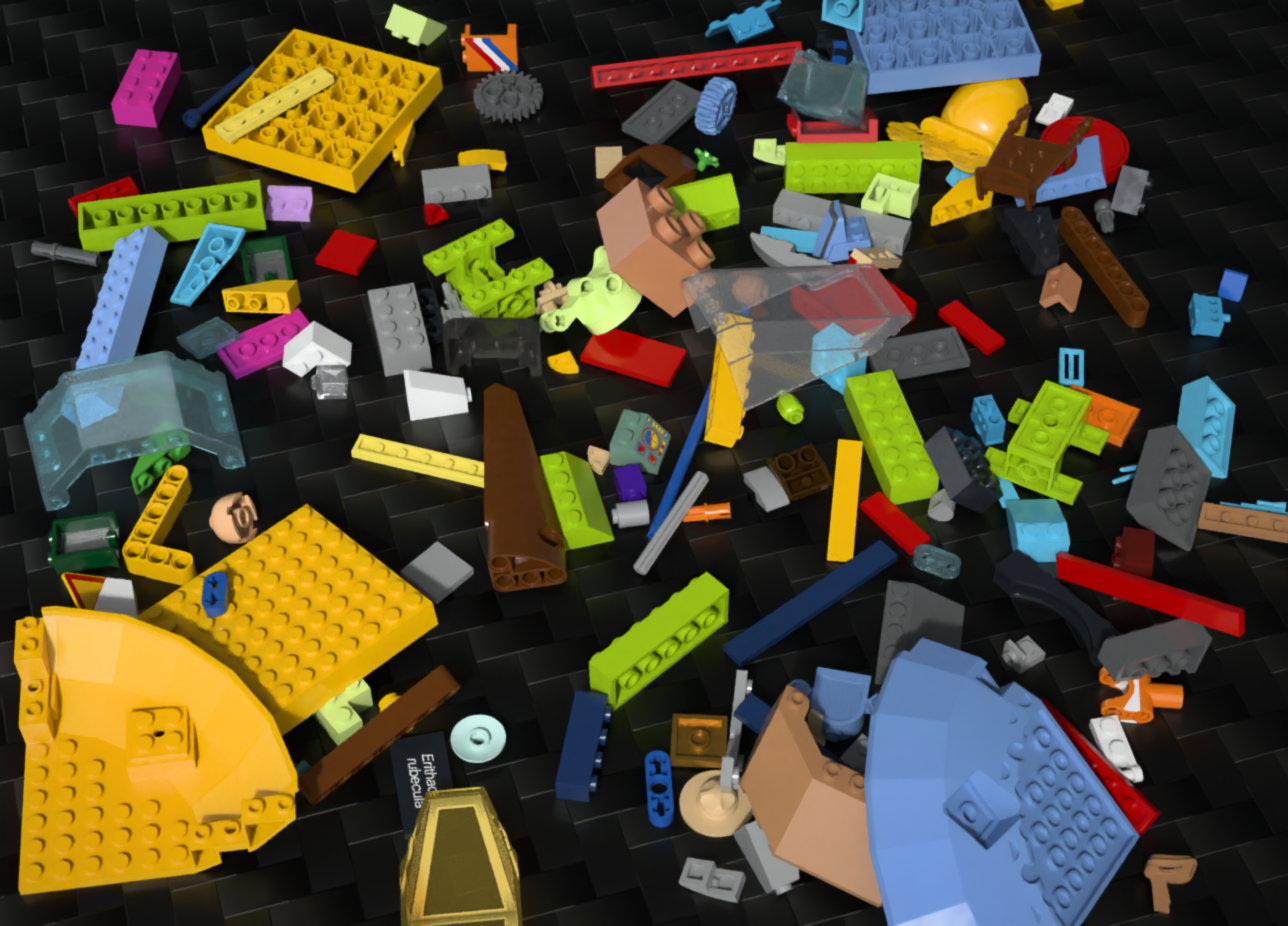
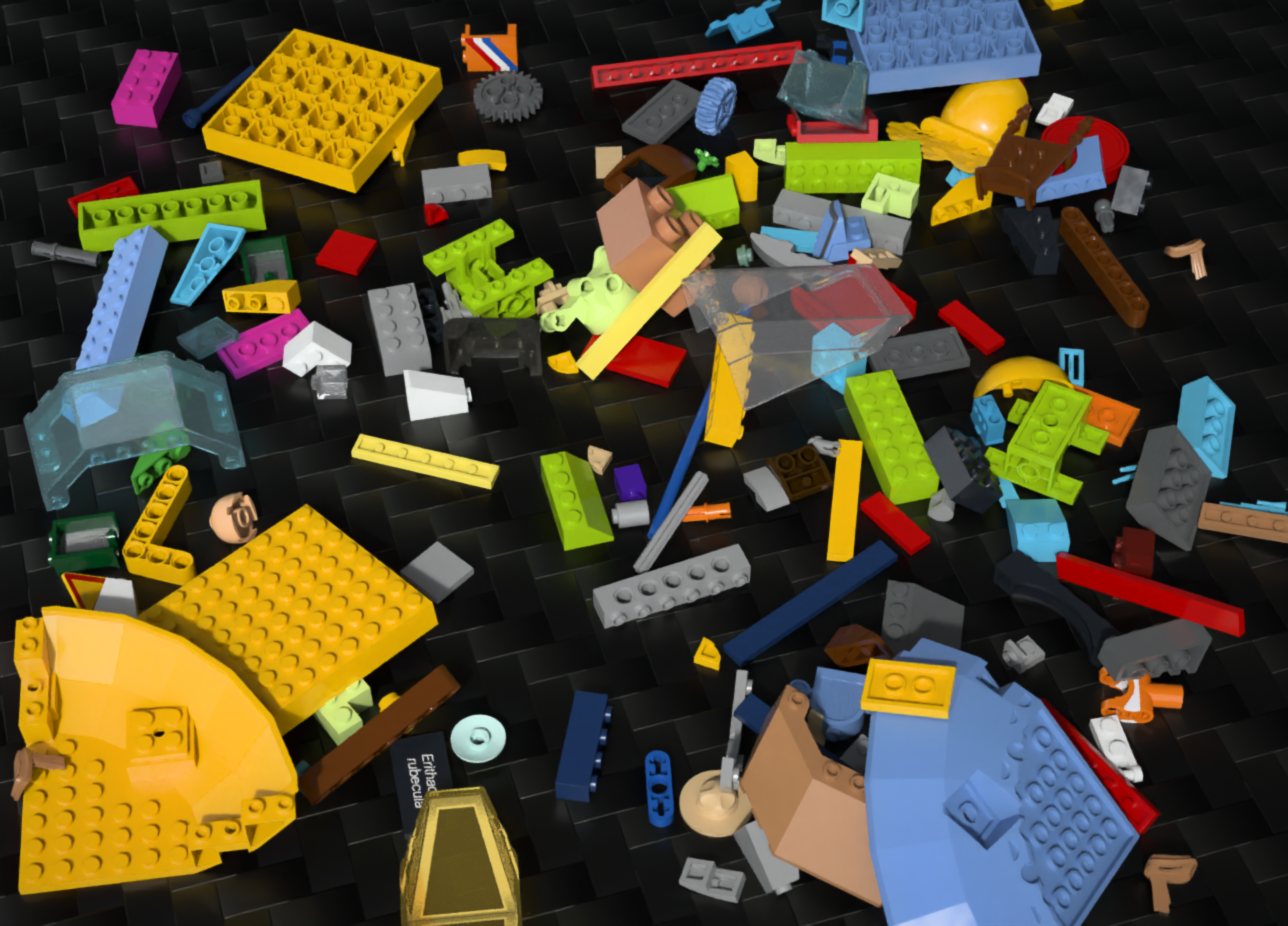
(23, 768): none -> medium nougat piece
(210, 594): blue beam -> none
(211, 172): none -> dark grey tile
(274, 104): light yellow plate -> none
(289, 203): lavender bracket -> none
(414, 26): yellowish green slope -> none
(518, 511): reddish brown panel -> none
(639, 441): sand green slope -> none
(648, 300): none -> light yellow tile
(659, 640): lime brick -> none
(671, 586): none -> light grey brick
(698, 740): pearl gold plate -> none
(708, 655): none -> yellow tile
(744, 175): none -> yellow brick
(745, 255): none -> sand green plate
(790, 408): lime plant -> none
(825, 446): none -> light grey pin
(855, 646): none -> reddish brown slope
(908, 688): none -> yellow plate
(936, 561): clear light blue beam -> none
(1021, 374): none -> yellow piece
(1061, 286): nougat panel -> none
(1193, 248): none -> medium nougat piece
(1206, 315): dark azure piece -> none
(1232, 285): slope -> none

